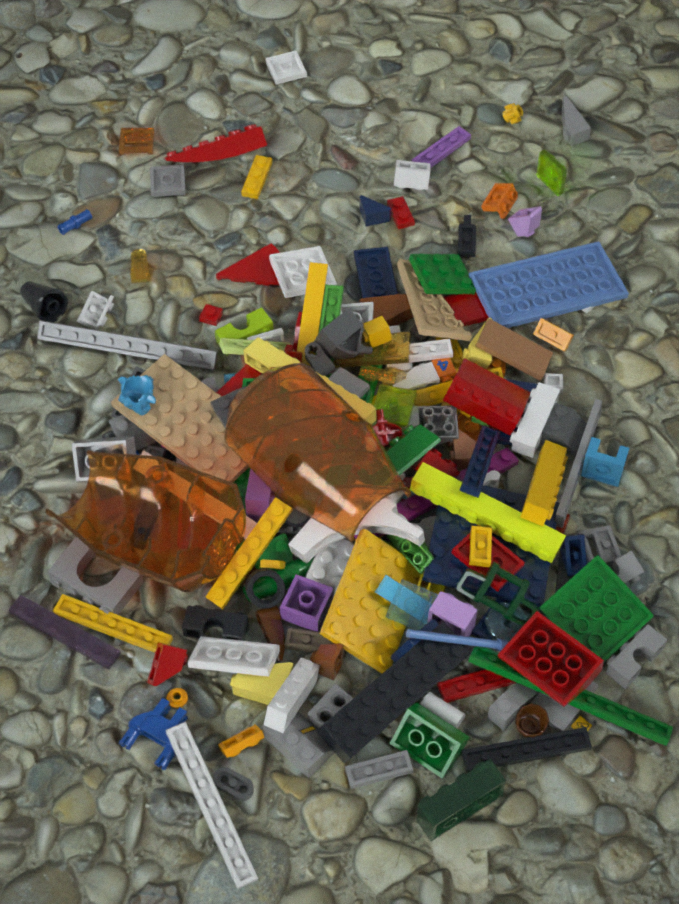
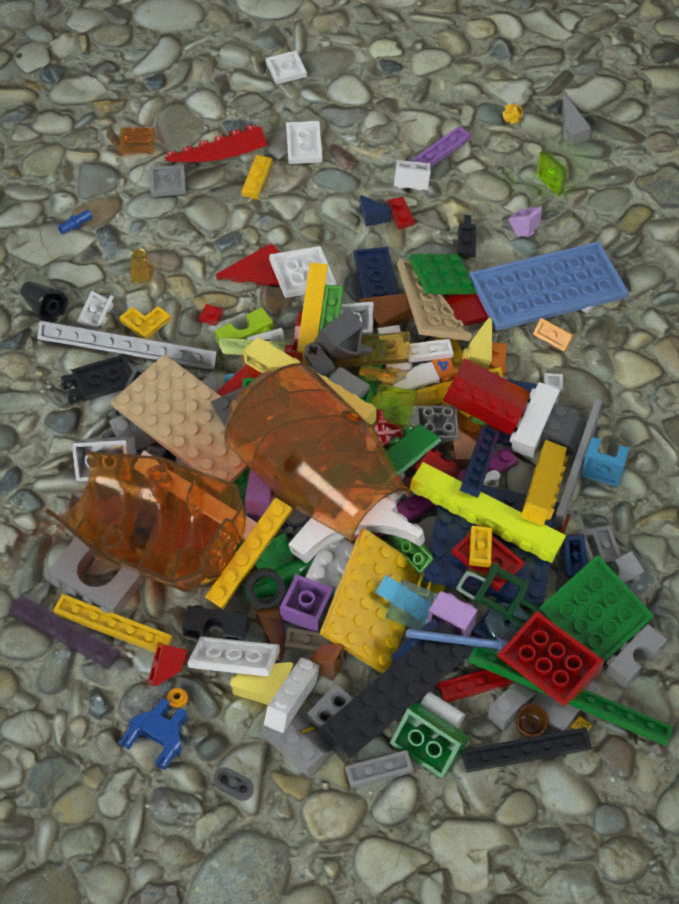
(97, 379): none -> black tile
(137, 393): dark azure hair -> none
(145, 325): none -> yellow plate
(211, 805): white tile -> none
(240, 741): light orange plate -> none
(276, 564): yellow tile -> none
(304, 142): none -> white plate
(376, 332): yellow brick -> none
(460, 799): clear green brick -> none
(500, 199): orange bracket -> none
(514, 349): medium nougat tile -> none

